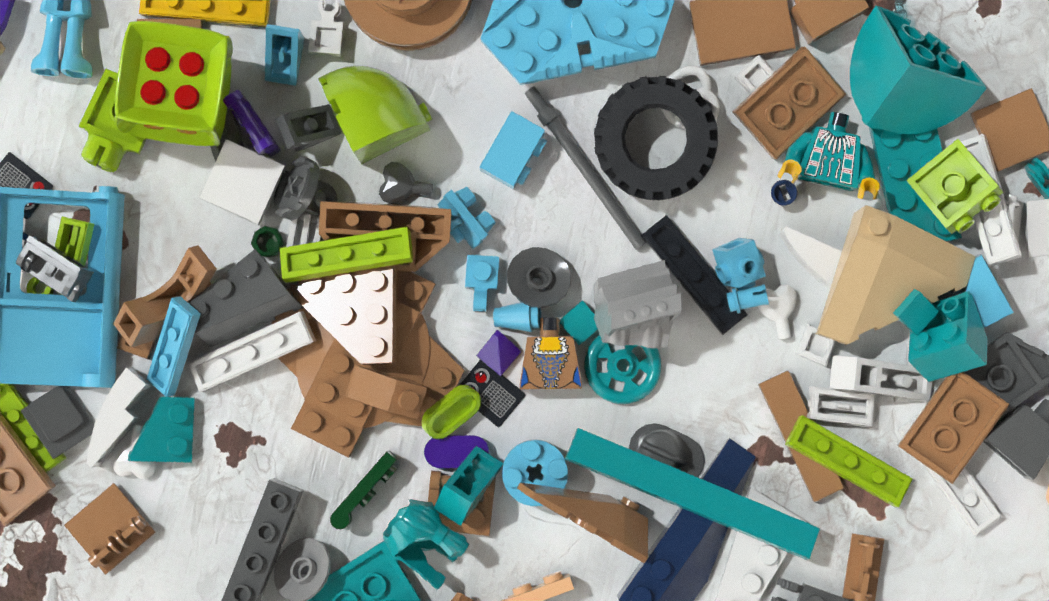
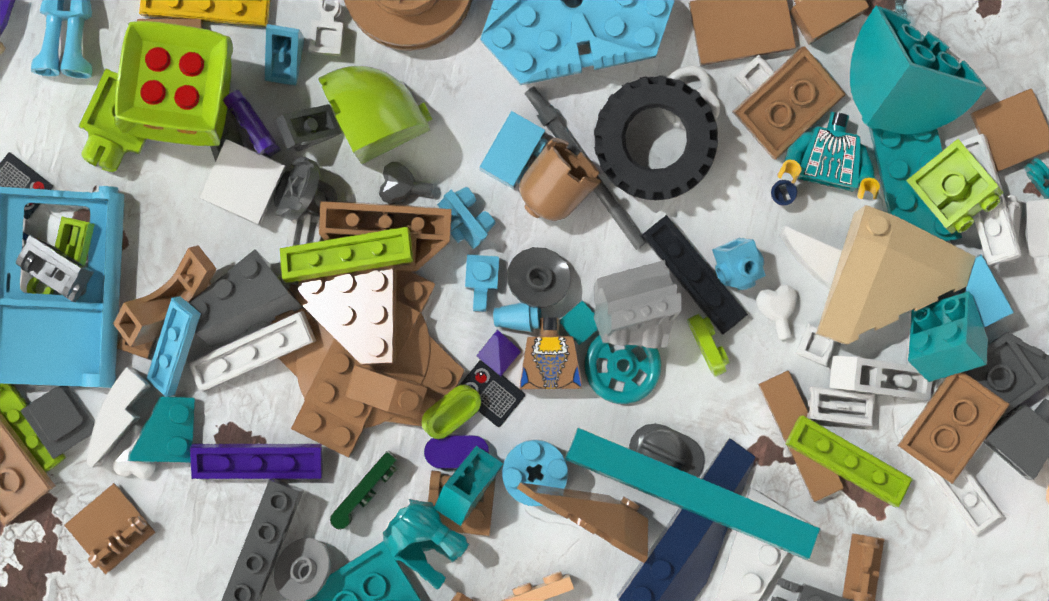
(256, 461): none -> dark purple plate
(267, 241): dark green tile -> none
(557, 181): none -> medium nougat cylinder
(702, 331): none -> lime plate
(747, 298): medium azure pin -> none
(915, 312): teal tile -> none

